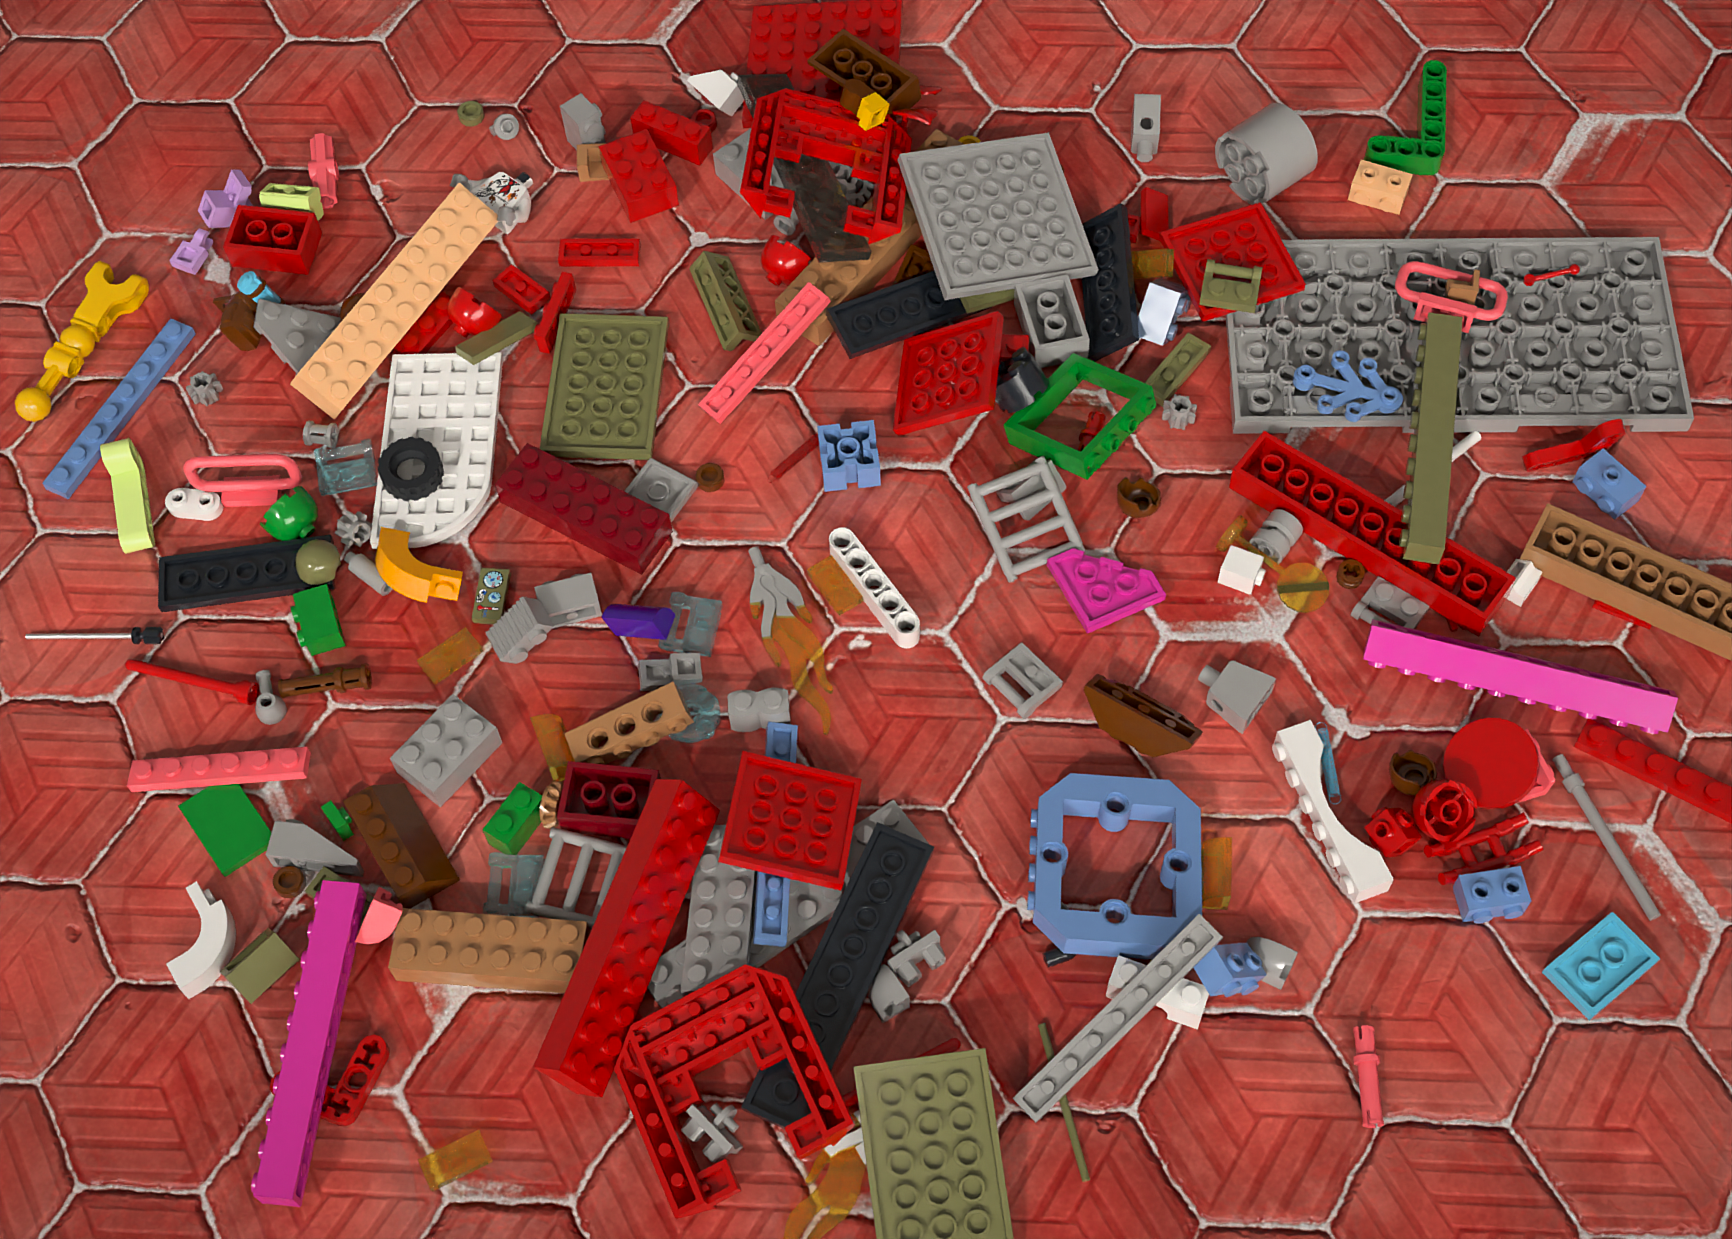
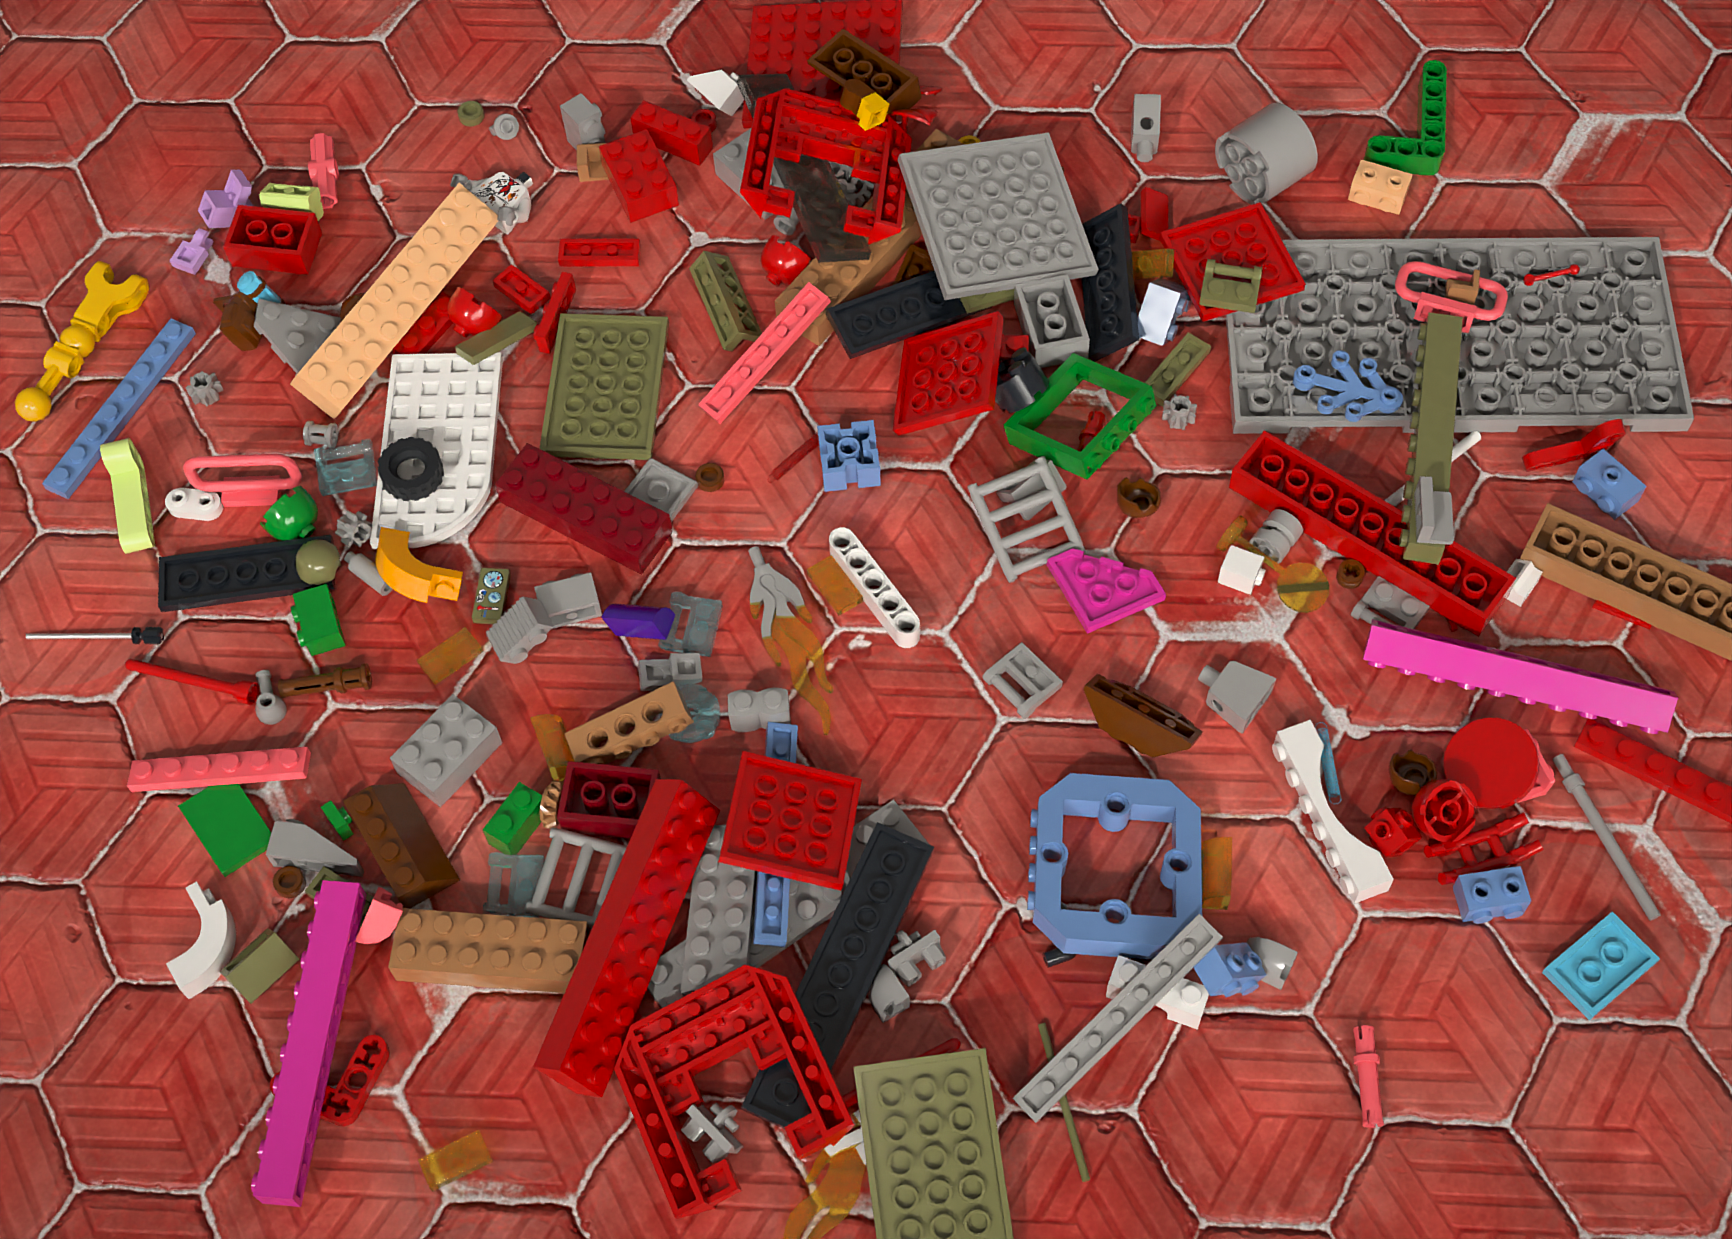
(1433, 514): none -> light grey panel

